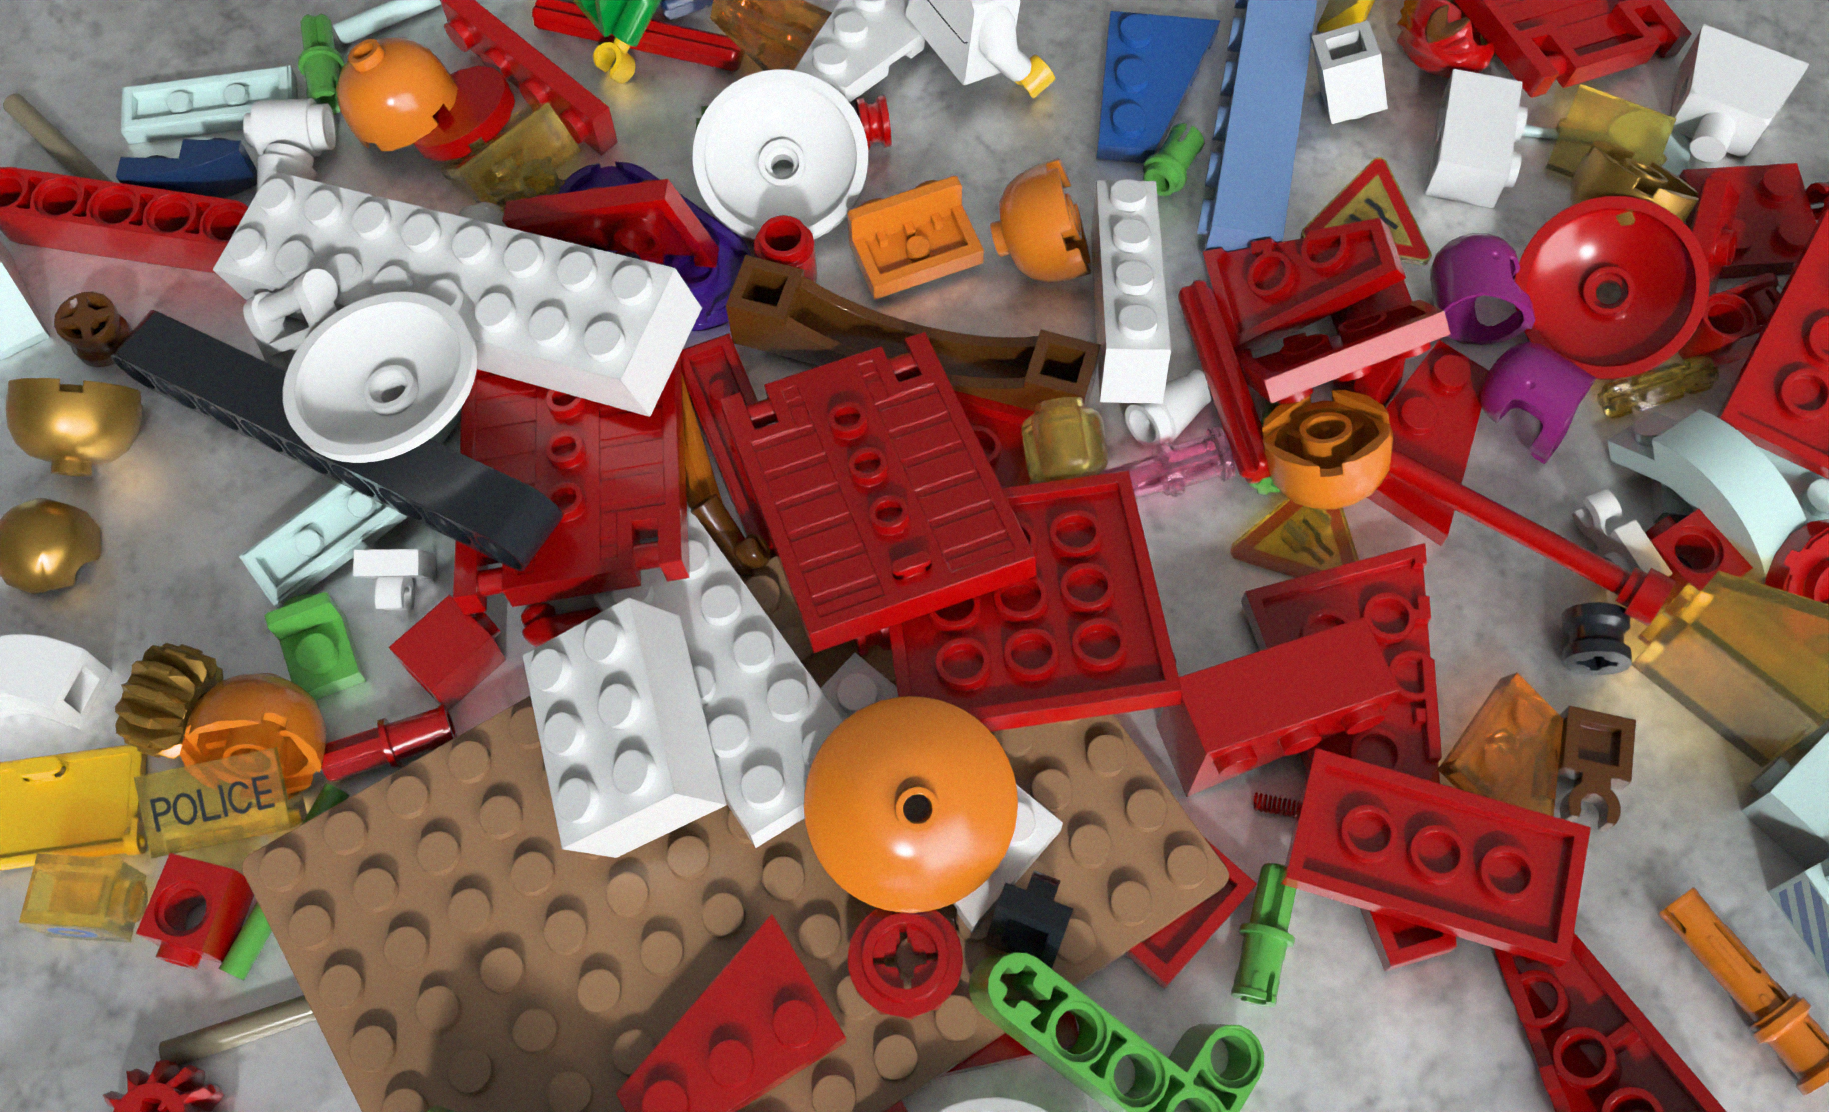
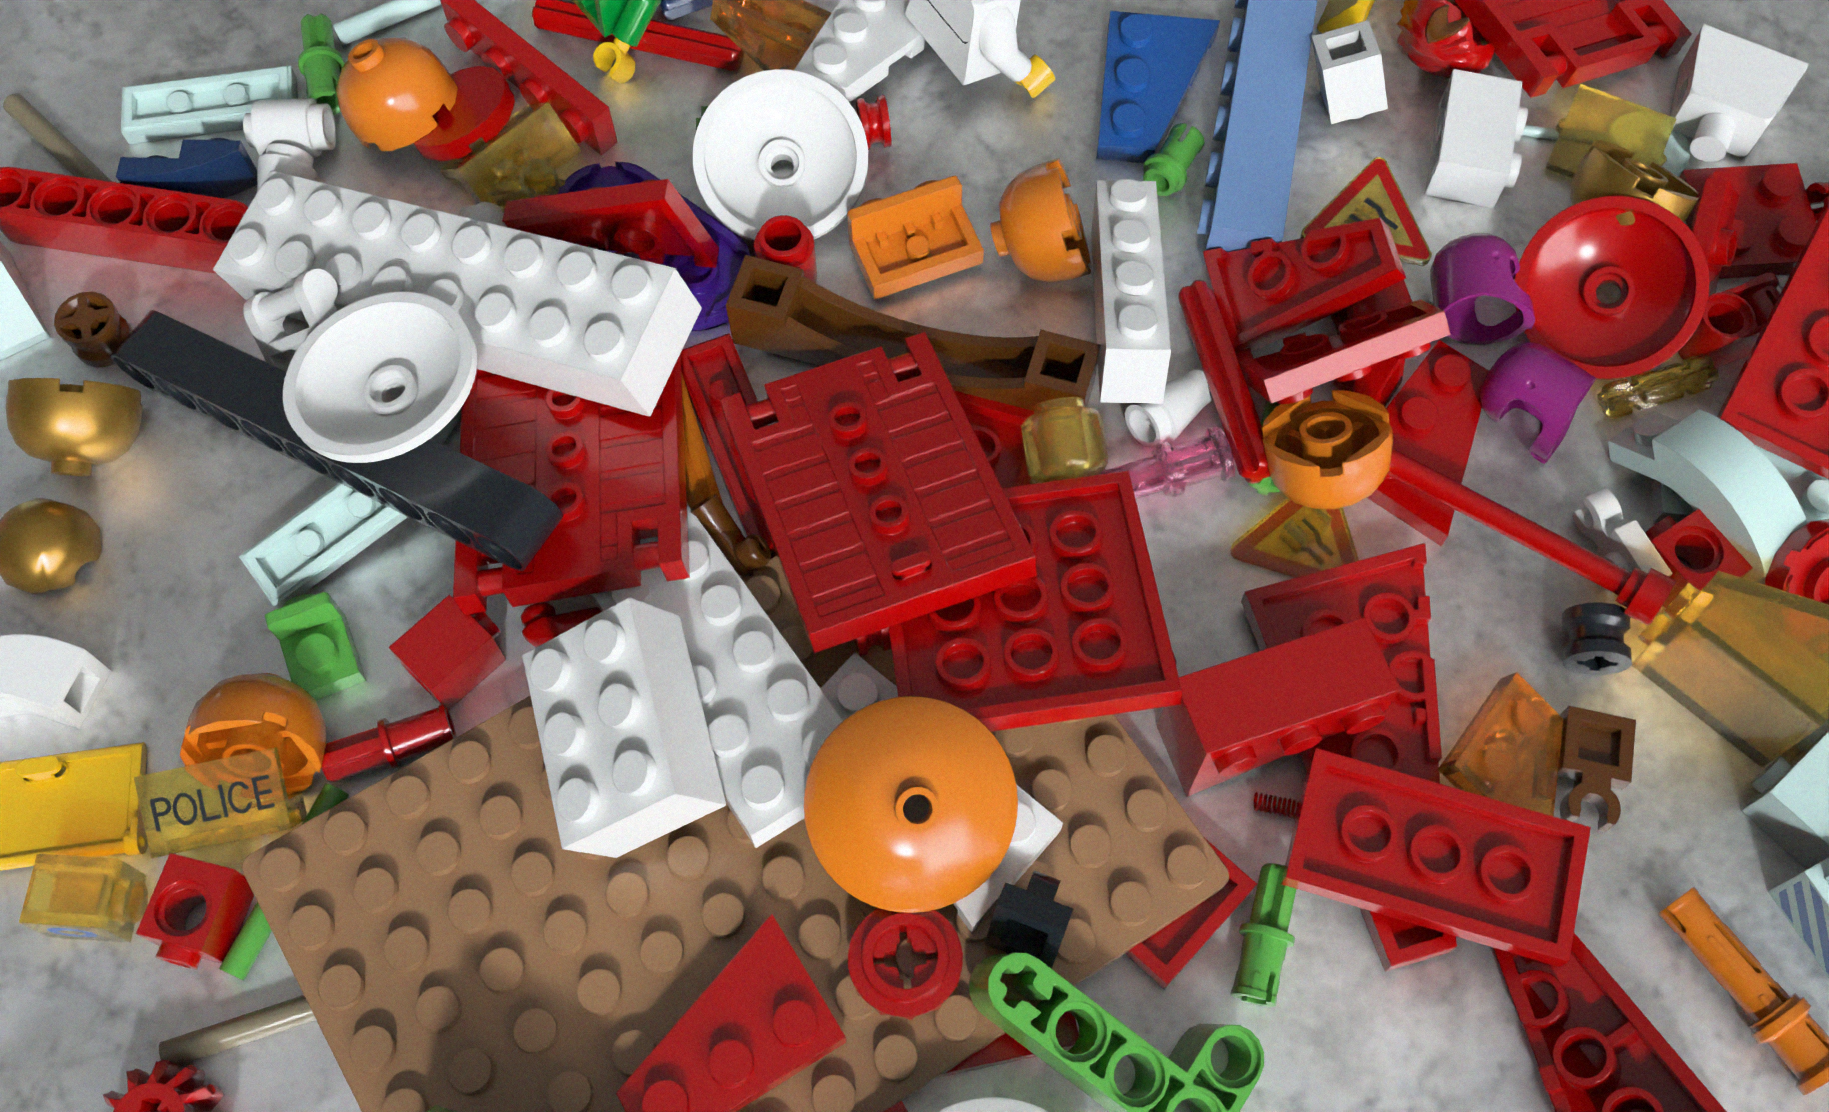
(162, 696): pearl gold gear -> none
(394, 574): white tile -> none

